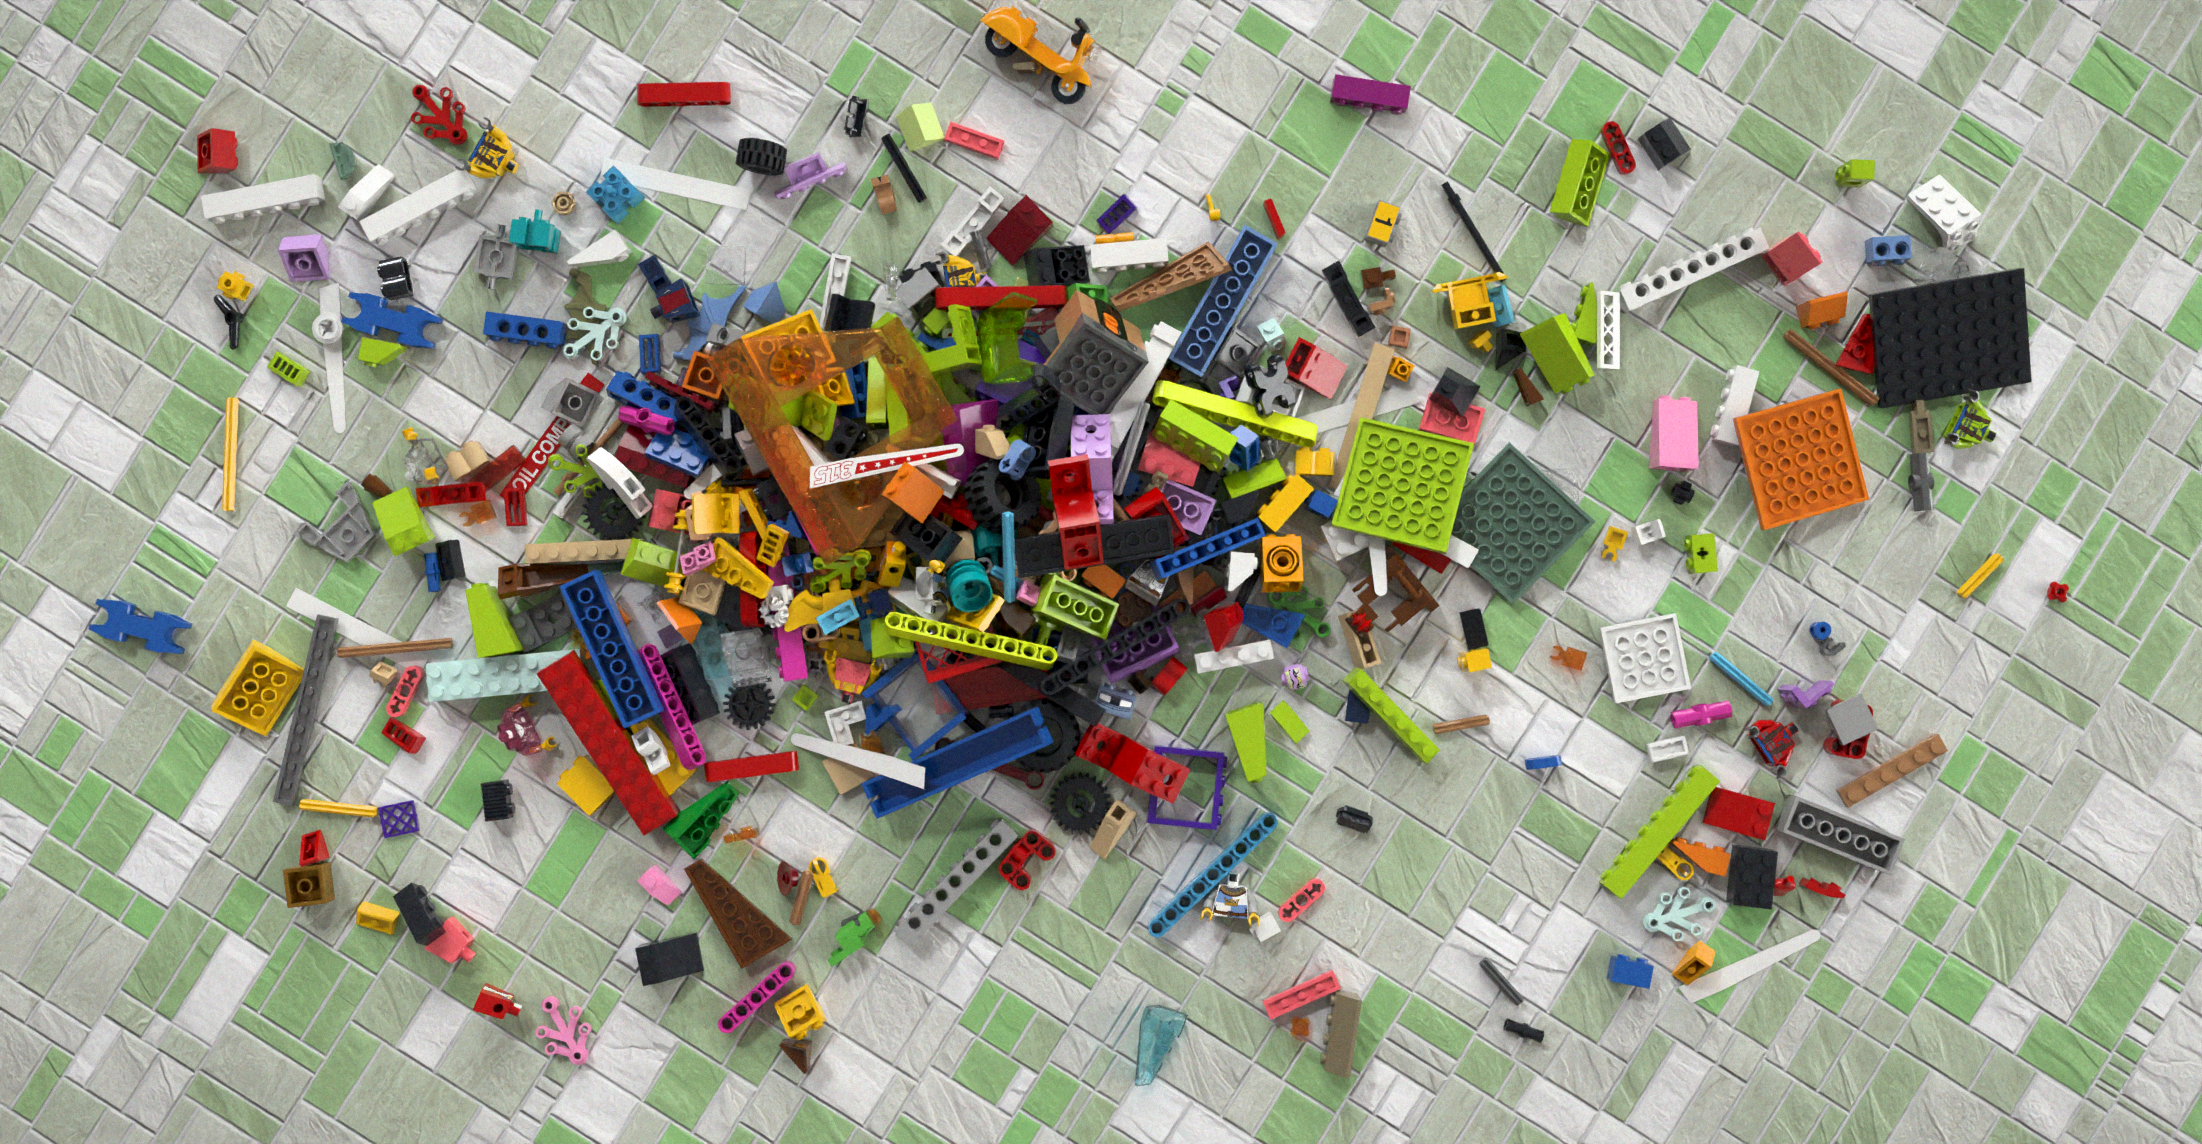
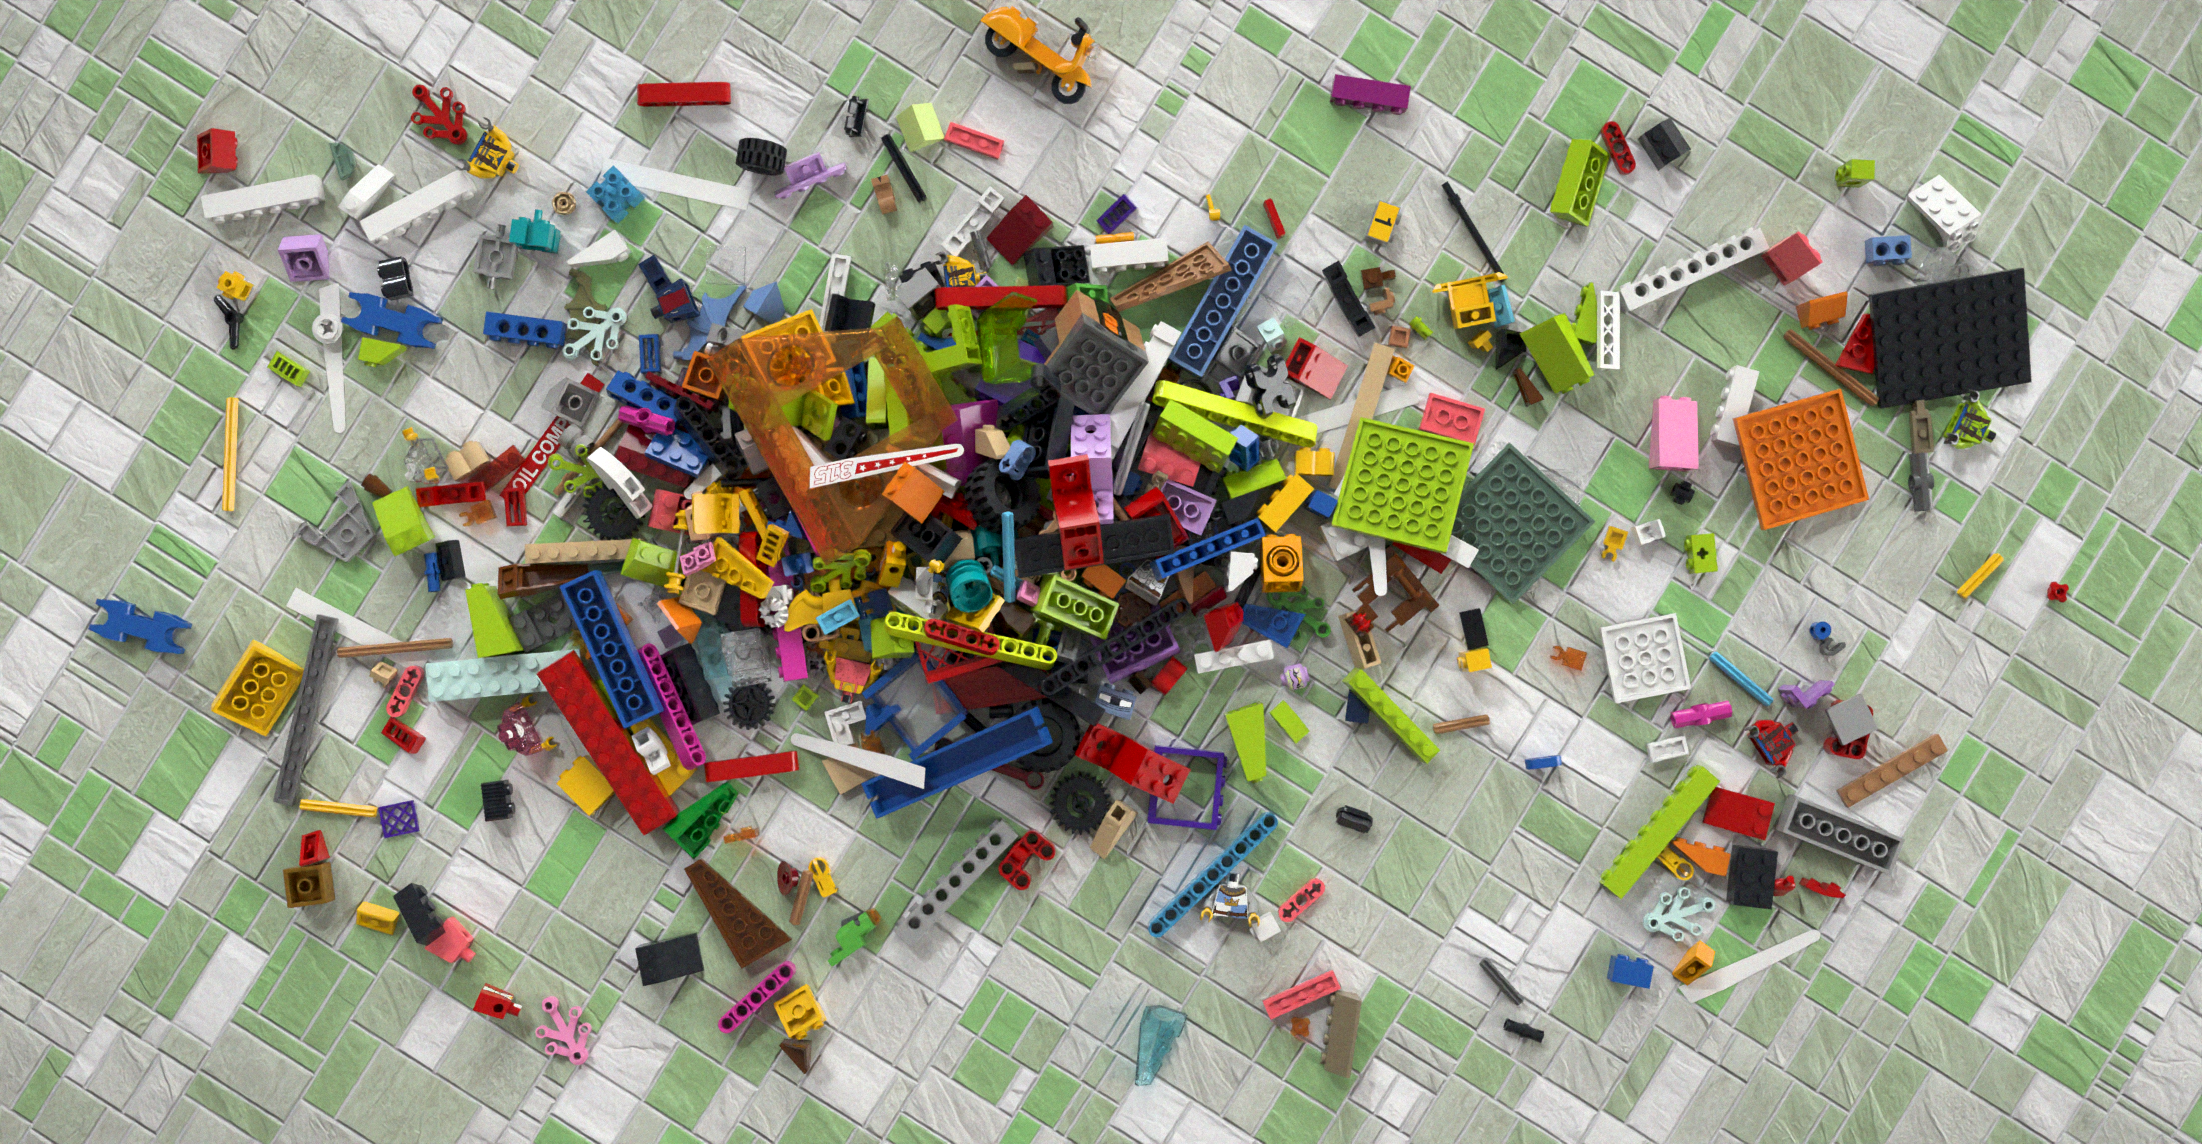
(659, 885): bright pink slope -> none
(960, 640): none -> red beam
(1420, 327): none -> lime pin
(1454, 392): black slope -> none

